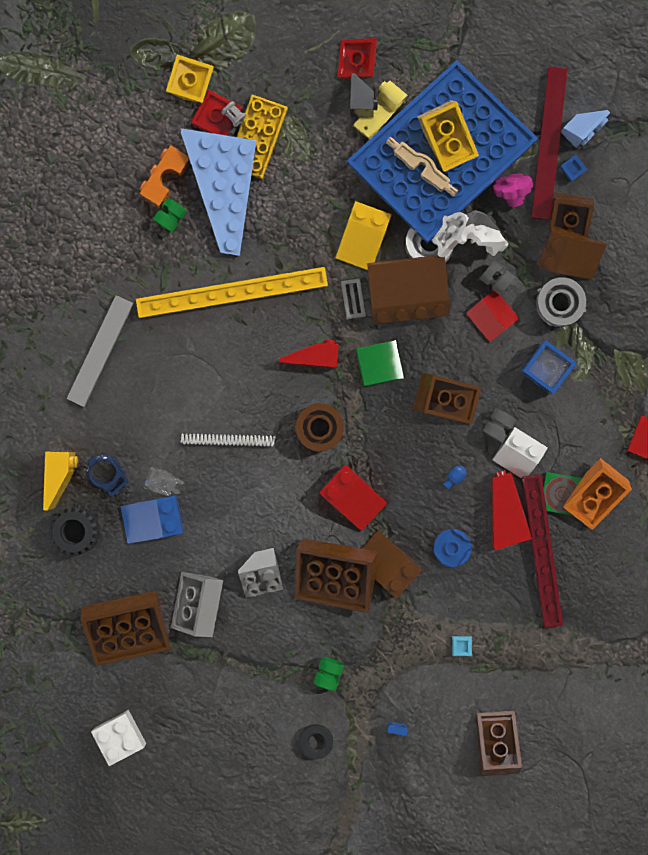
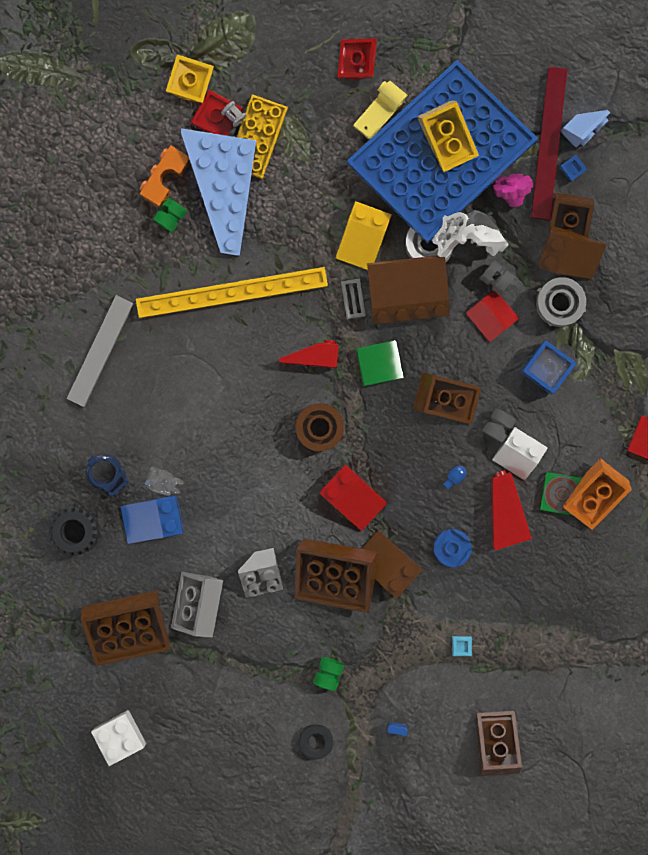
(58, 472): yellow slope -> none
(237, 441): white piece -> none
(362, 99): black slope -> none
(414, 159): tan piece -> none
(542, 550): dark red tile -> none

